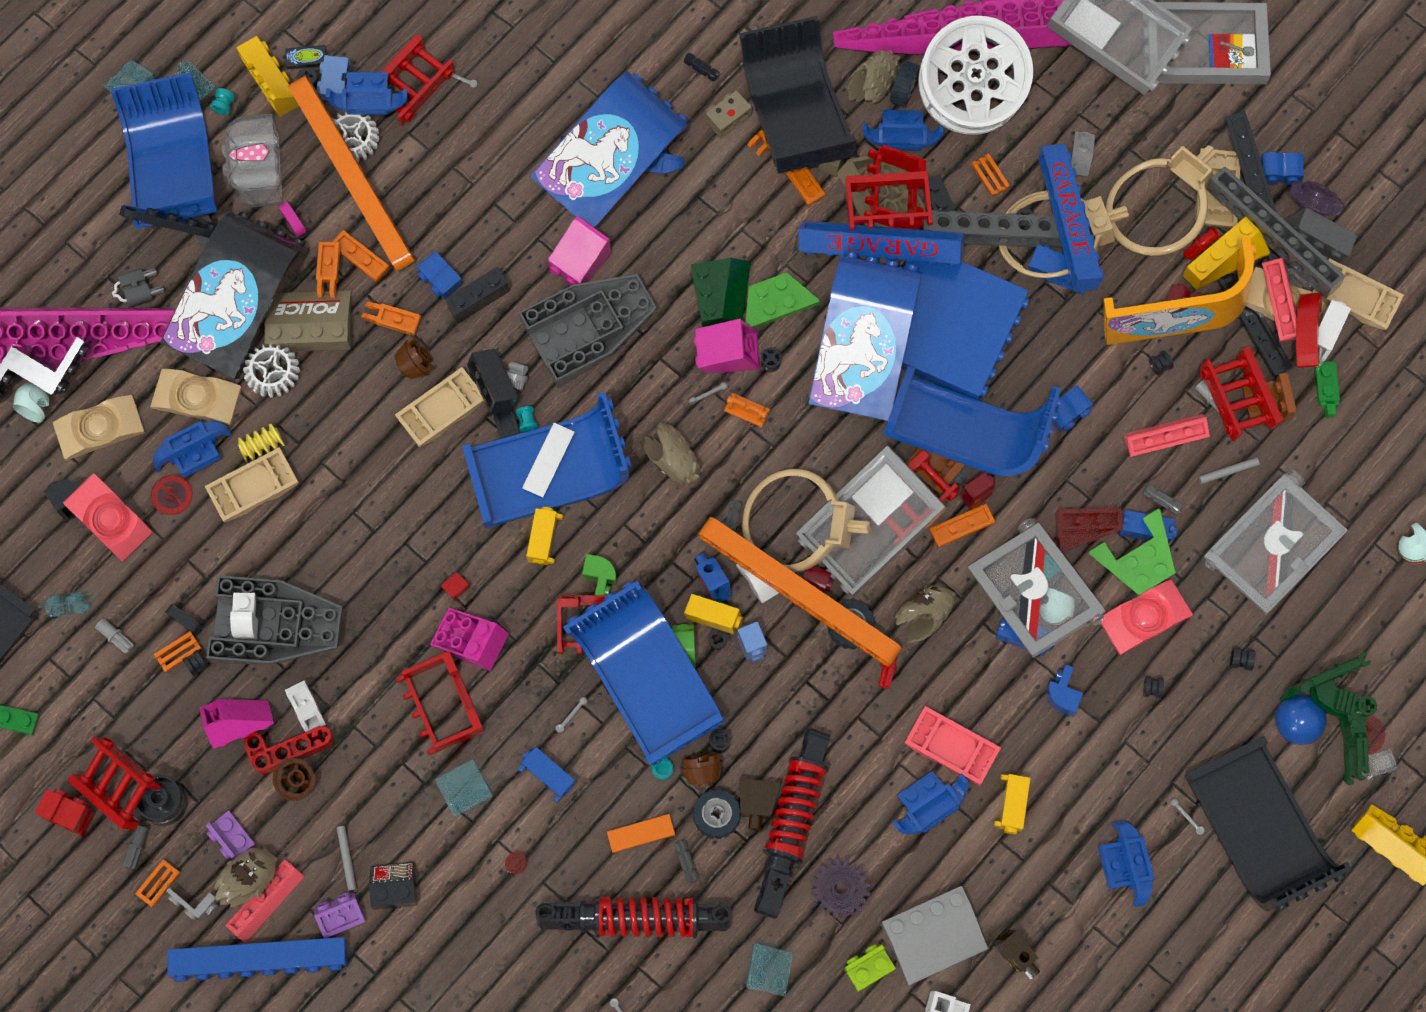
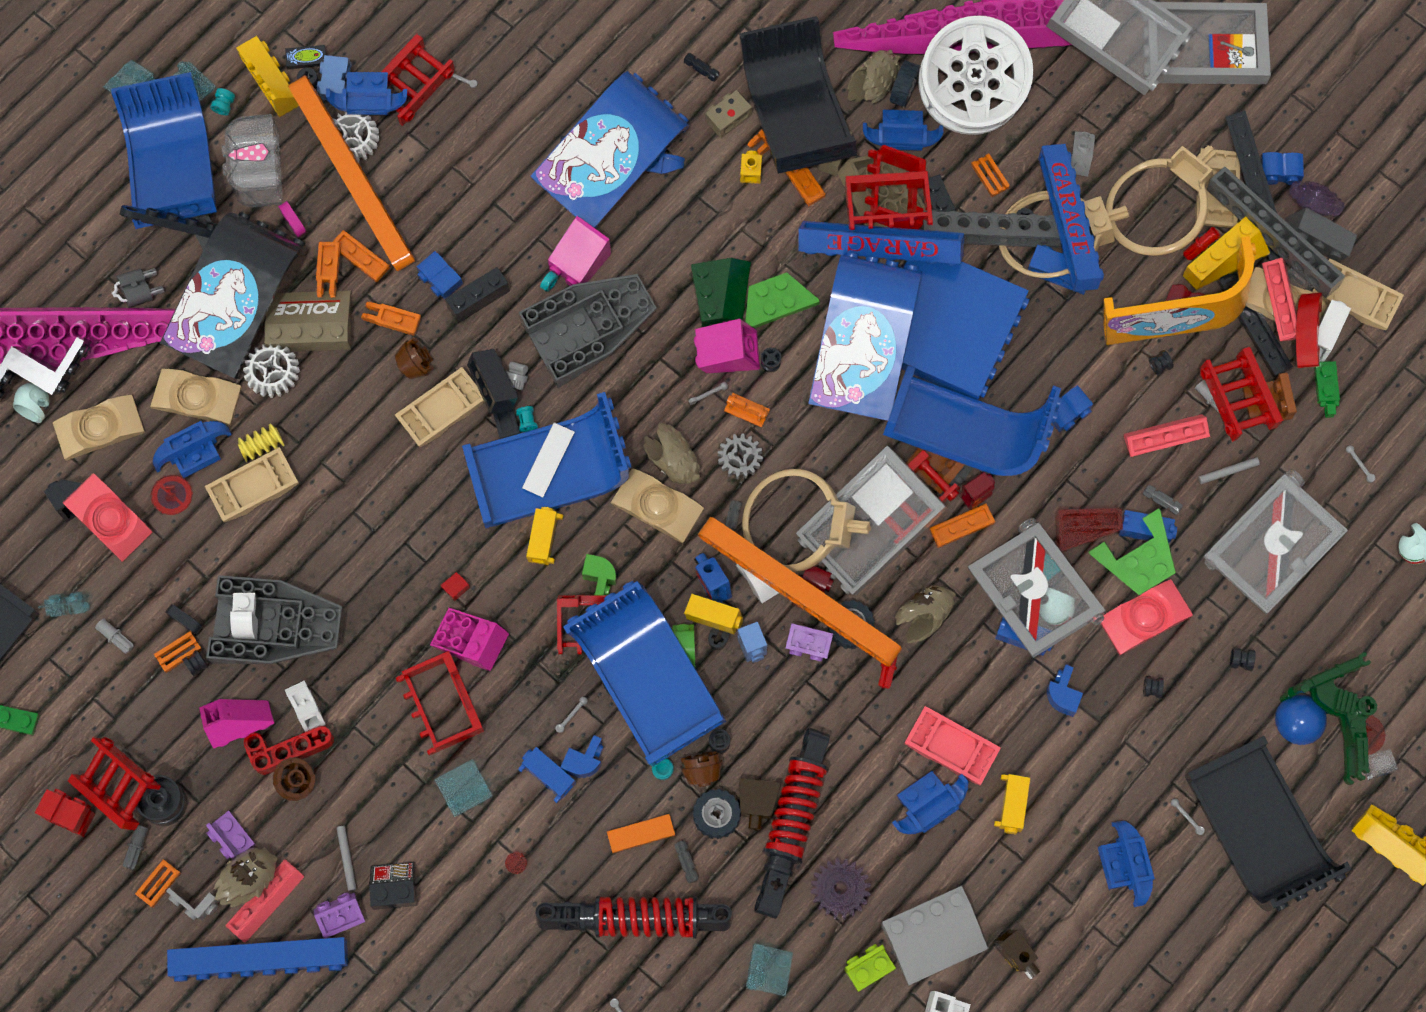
(549, 281): none -> teal tile
(585, 764): none -> blue brick
(658, 505): none -> tan slope
(747, 453): none -> light grey gear
(752, 173): none -> yellow brick
(809, 641): none -> medium lavender bracket
(1370, 477): none -> light grey hinge

